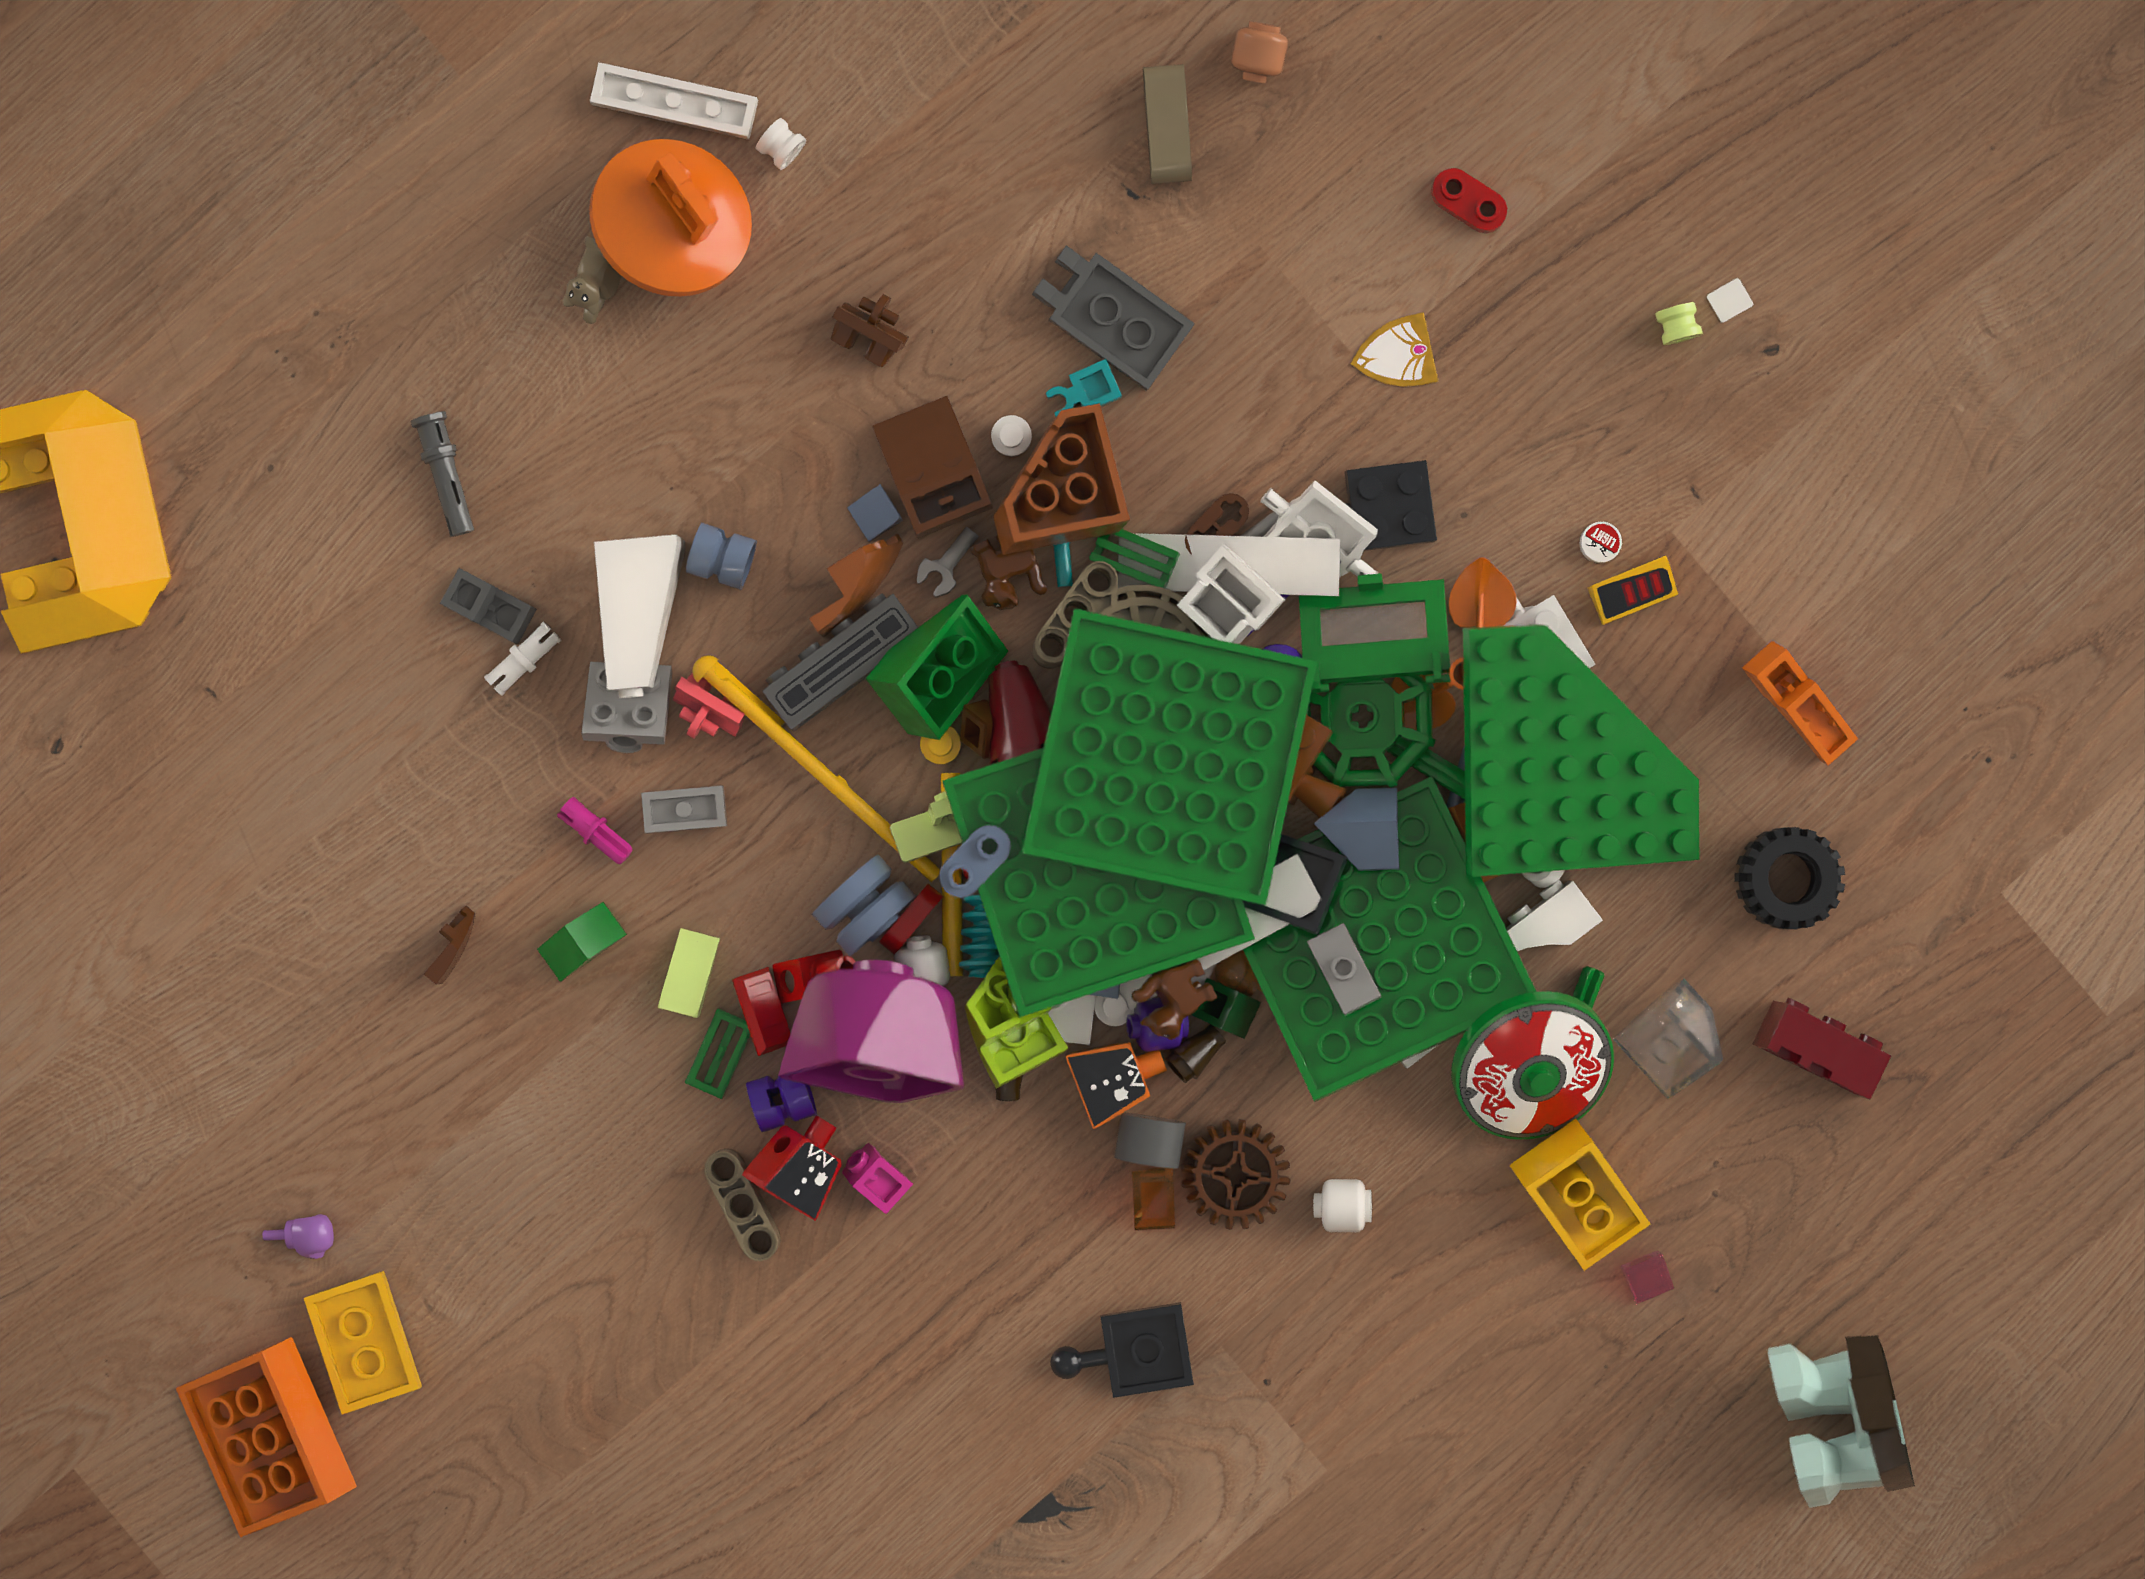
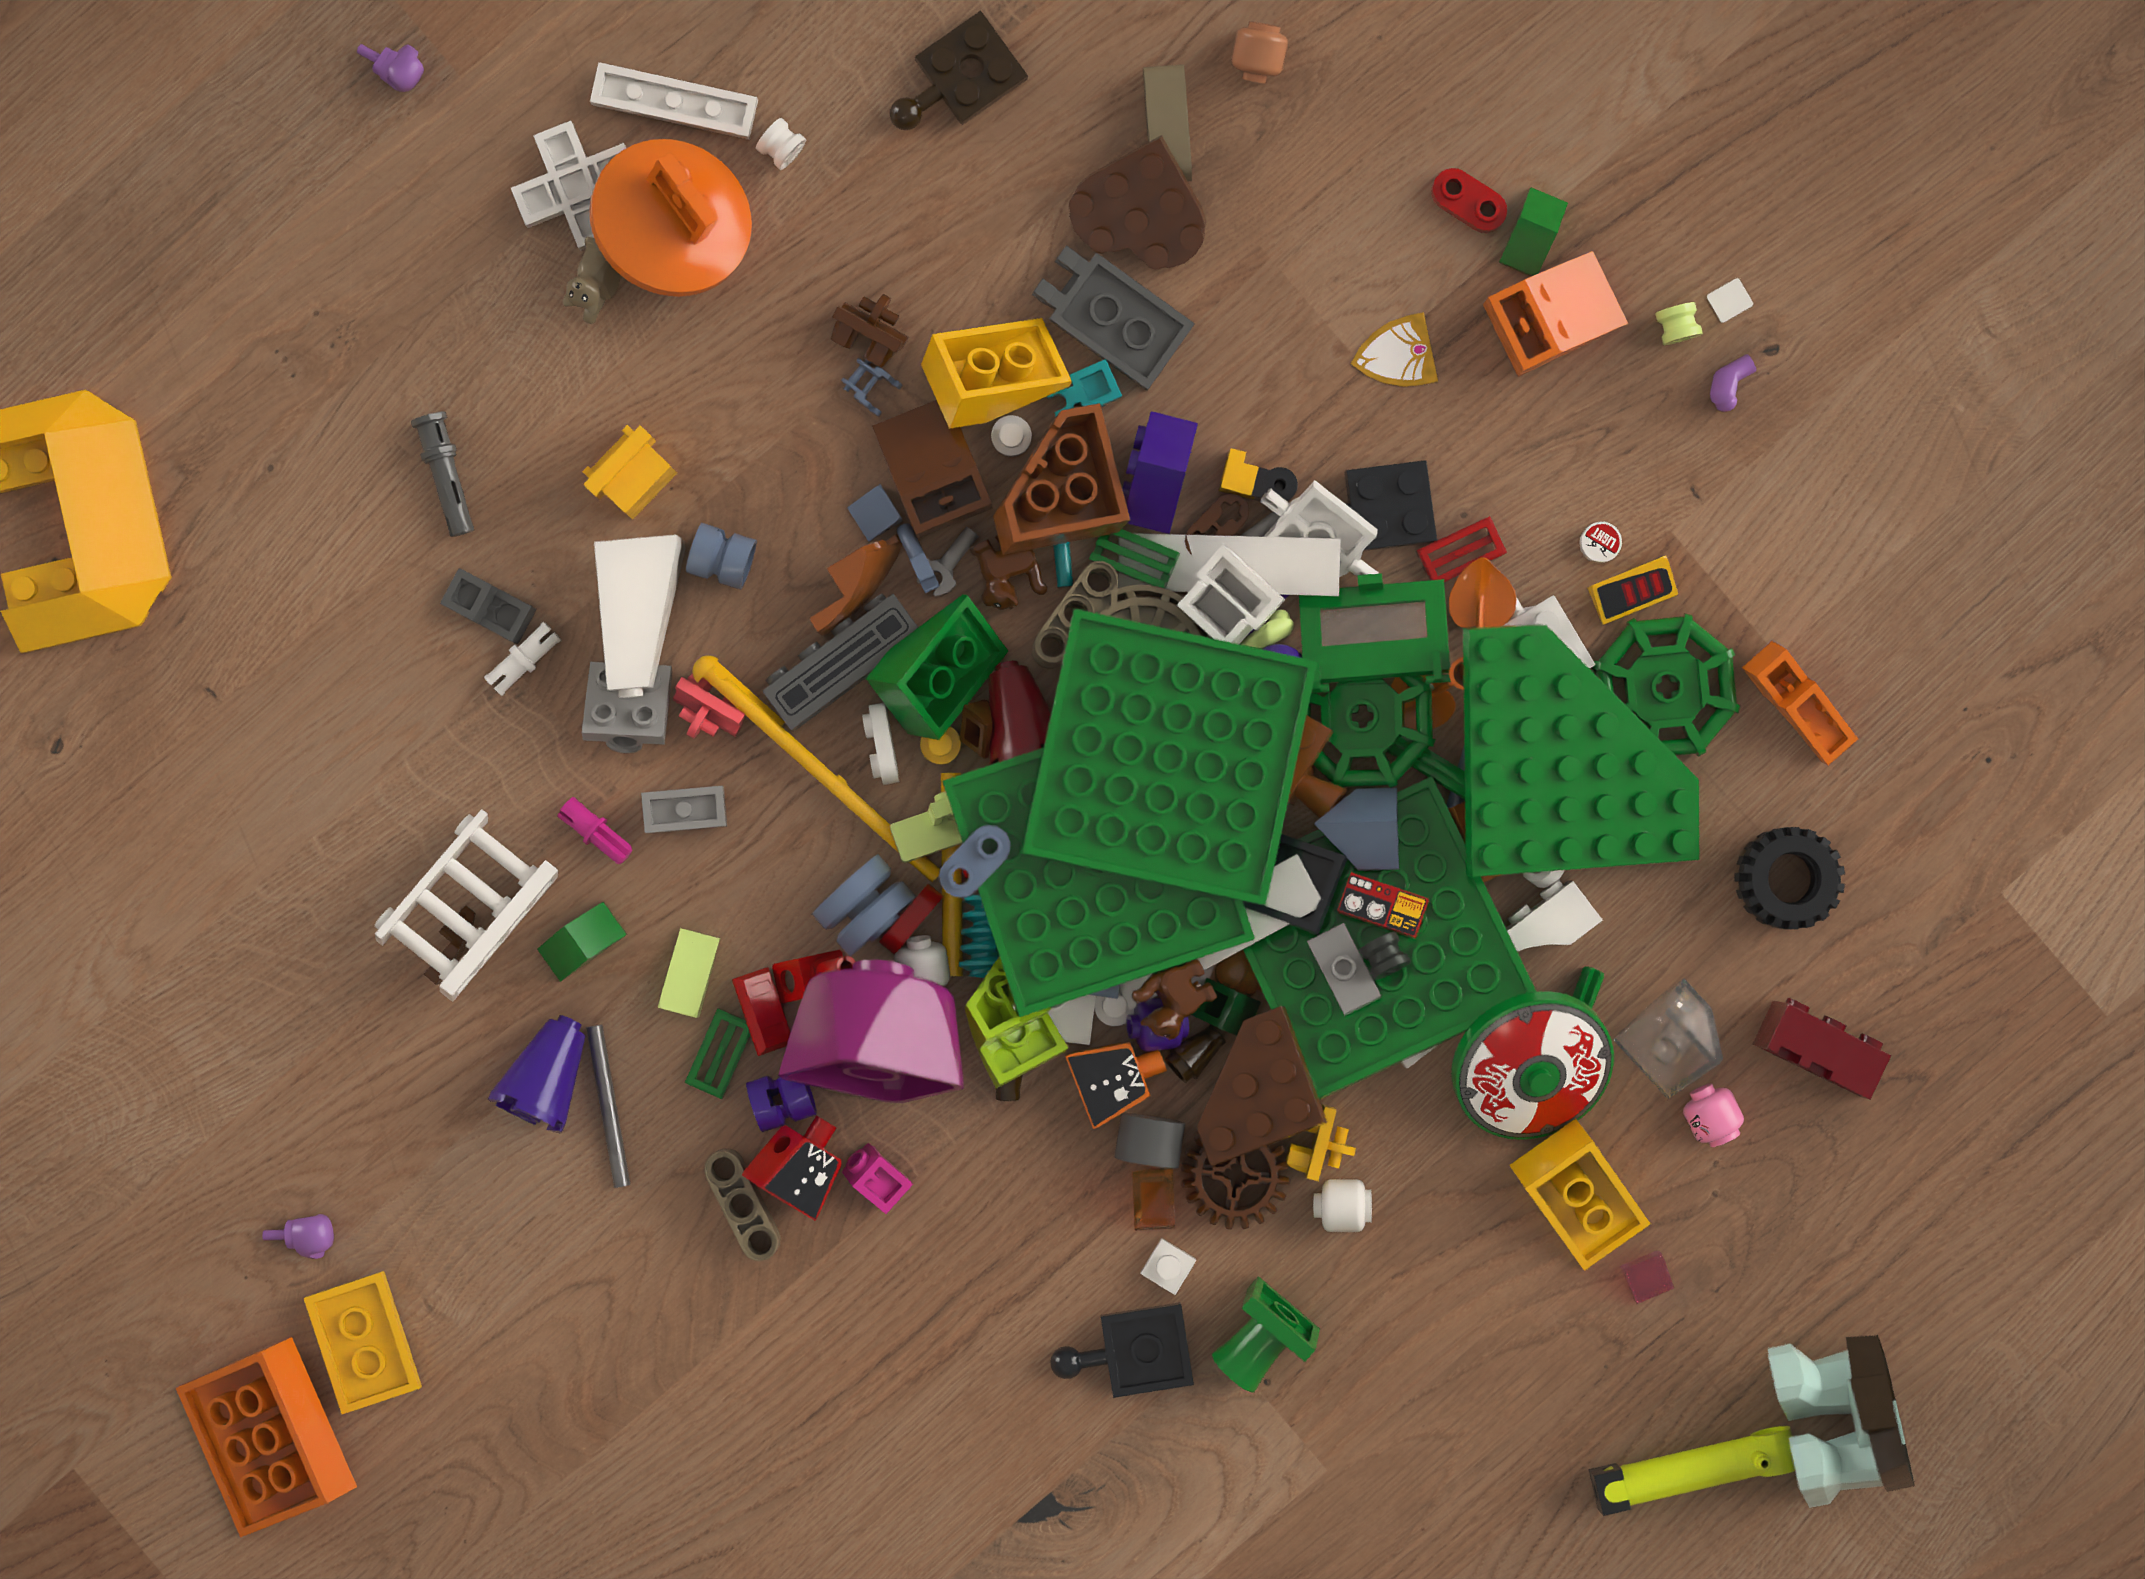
(397, 69): none -> medium lavender piece
(480, 942): none -> white fence
(543, 1075): none -> dark purple cone
(566, 185): none -> white plate
(608, 1106): none -> flat silver bar
(630, 472): none -> yellow plate
(878, 374): none -> sand blue piece
(884, 761): none -> white plate
(917, 557): none -> sand blue bar
(962, 94): none -> dark brown plate
(992, 370): none -> yellow slope
(1140, 206): none -> reddish brown plate
(1158, 471): none -> dark purple brick
(1168, 1266): none -> white plate
(1255, 481): none -> leg
(1260, 1091): none -> reddish brown plate
(1265, 1336): none -> green plant
(1275, 630): none -> yellowish green arm
(1311, 1159): none -> yellow hips
(1383, 905): none -> tile
(1384, 955): none -> pearl dark grey wheel
(1430, 566): none -> red tile
(1533, 232): none -> green slope
(1554, 312): none -> slope
(1682, 668): none -> green plate
(1713, 1115): none -> bright pink head
(1726, 381): none -> medium lavender arm
(1760, 1454): none -> neon yellow piece

